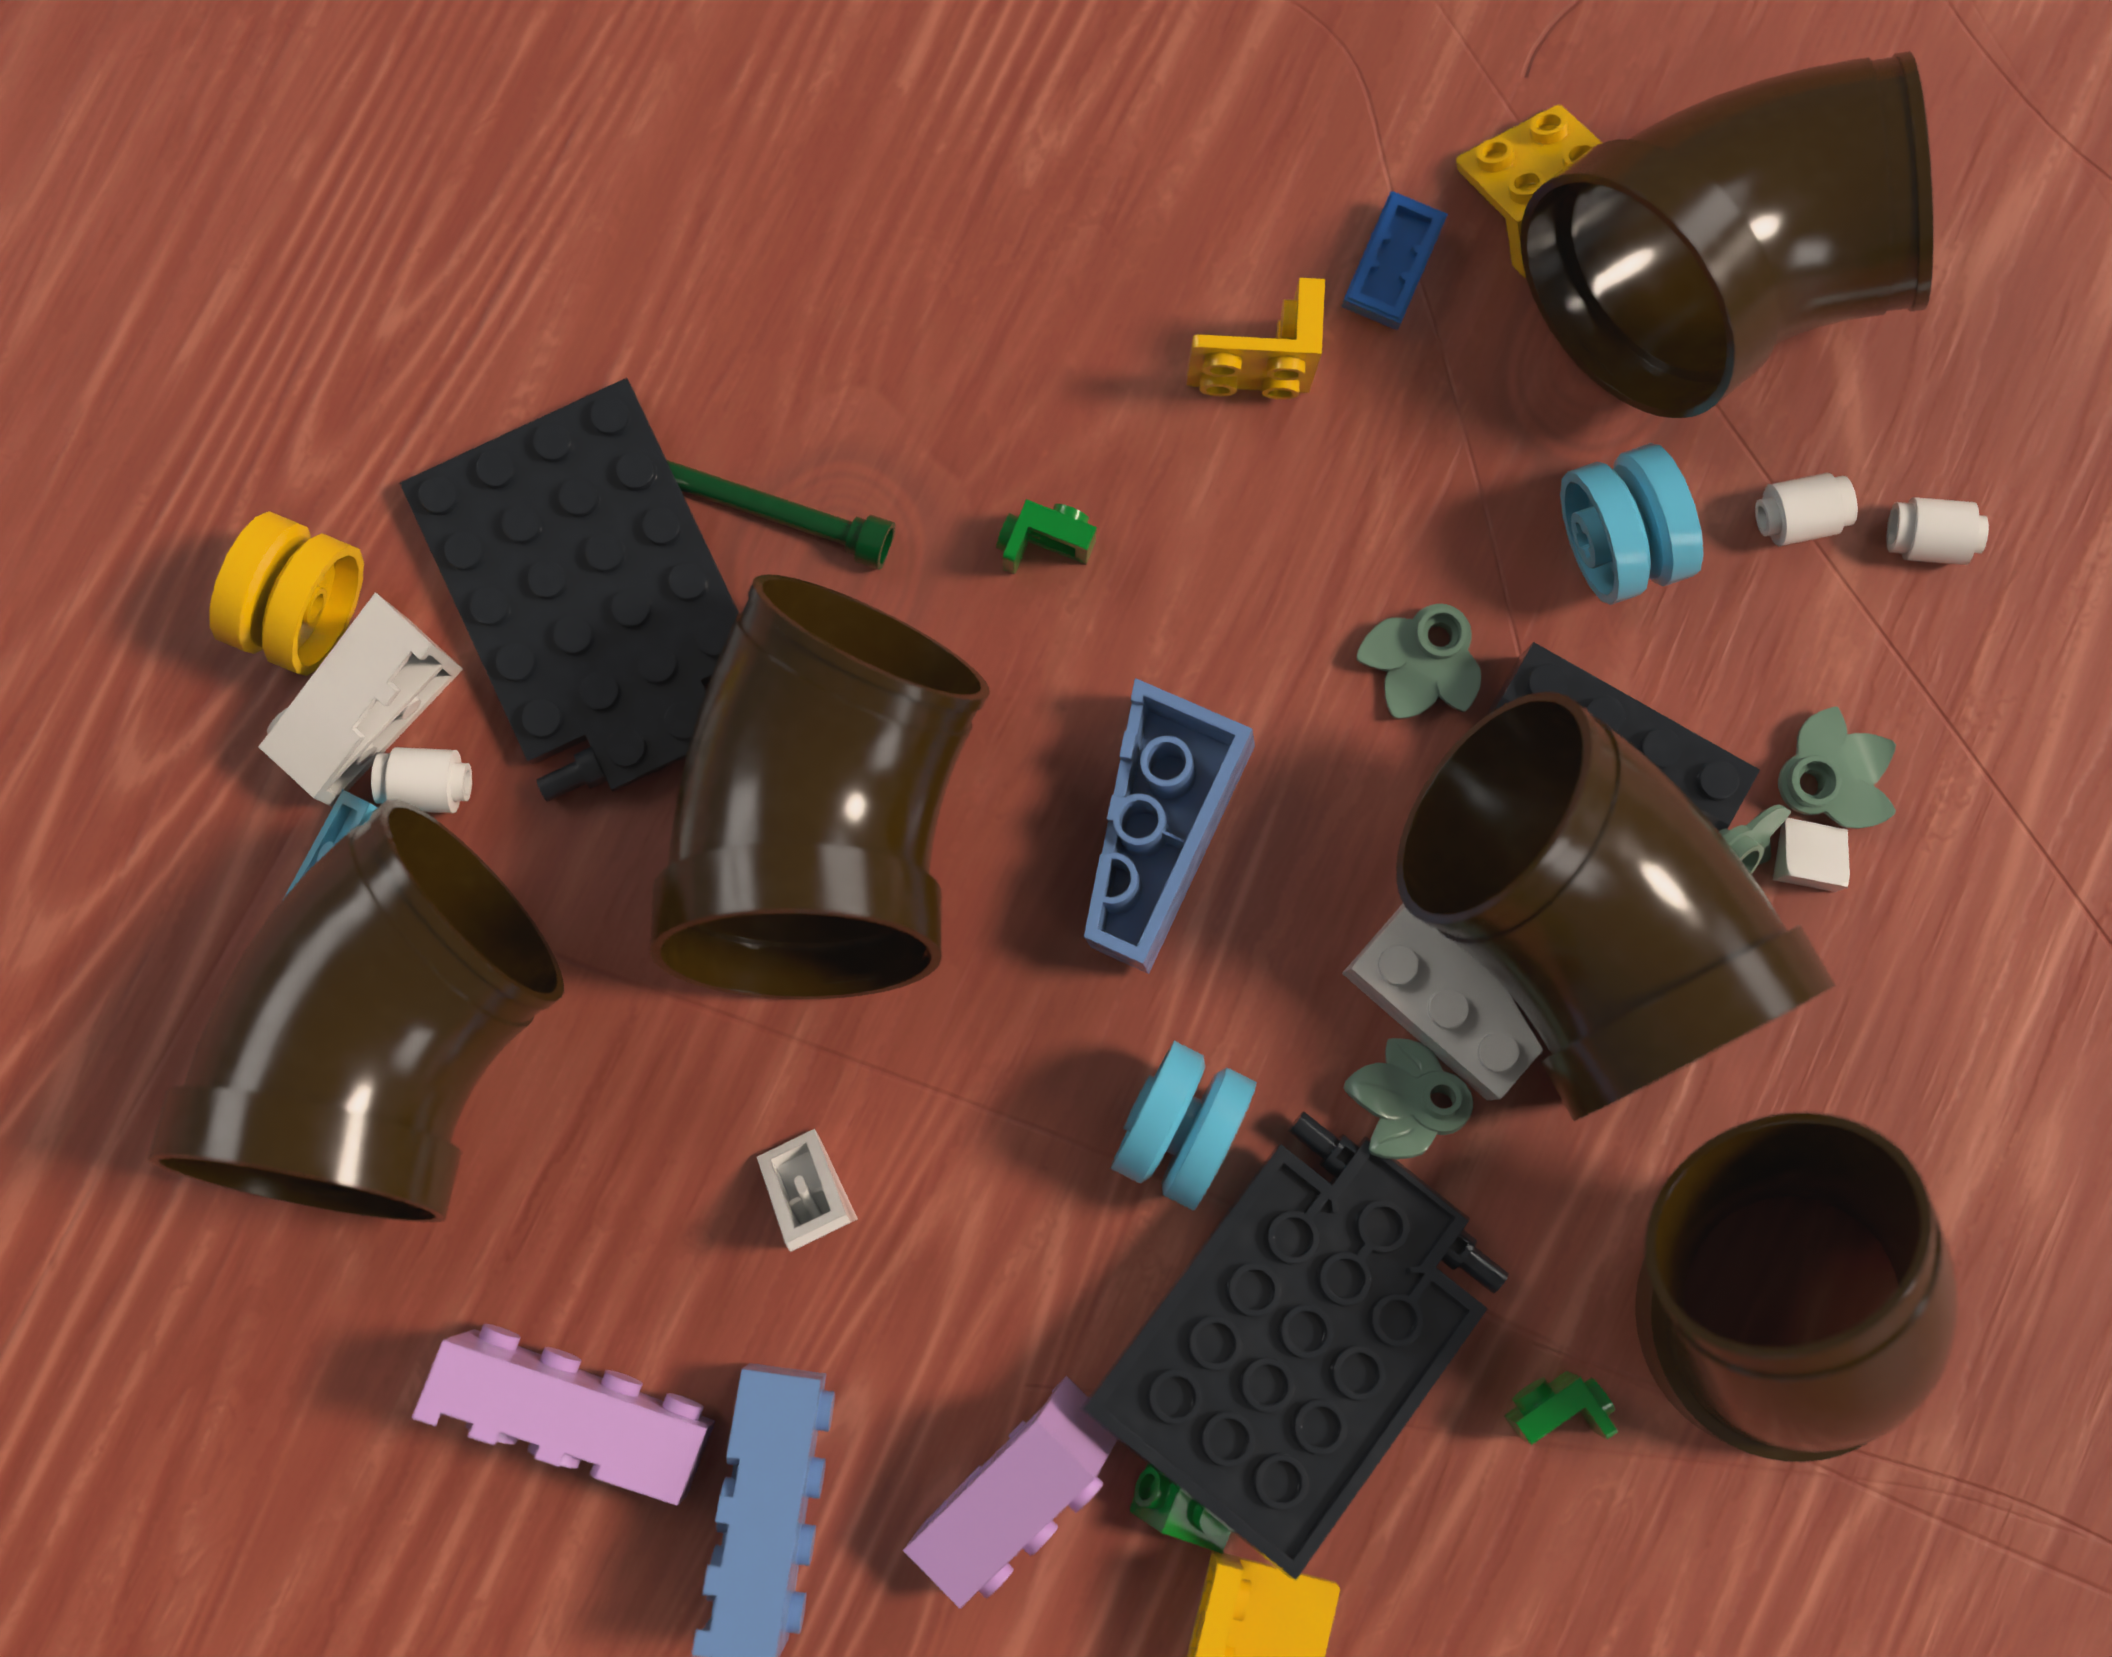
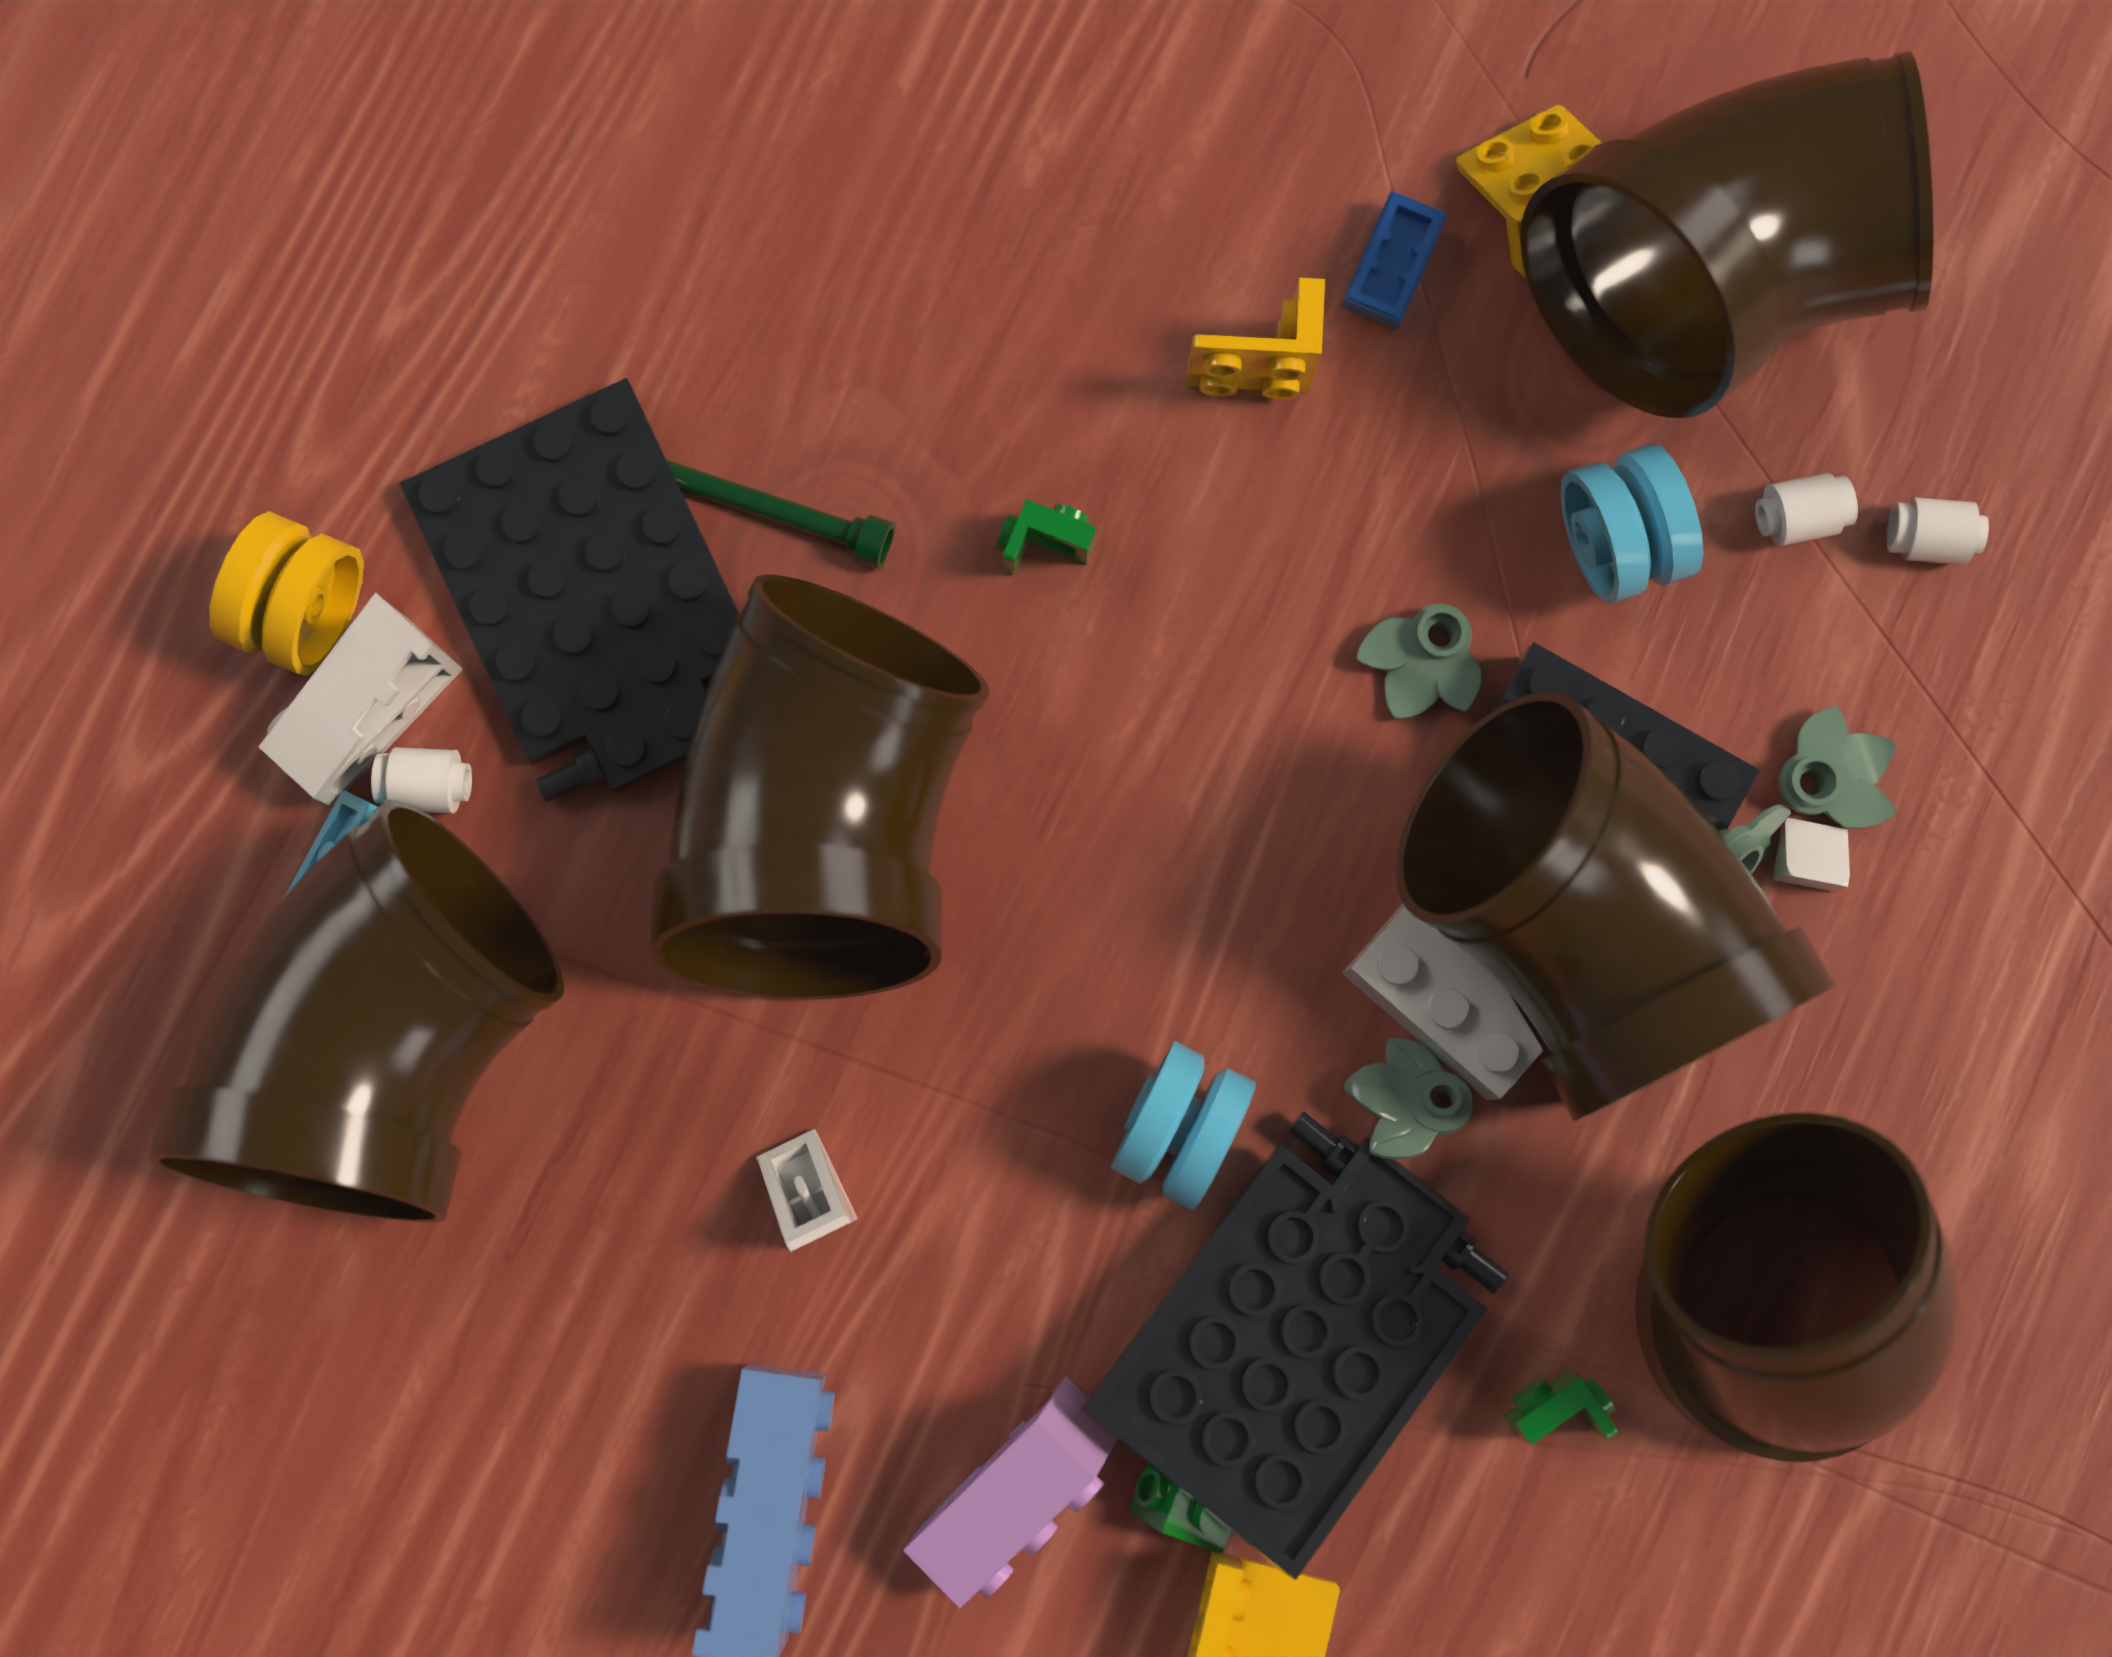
(566, 1412): lavender wedge -> none
(1164, 810): medium blue wedge -> none

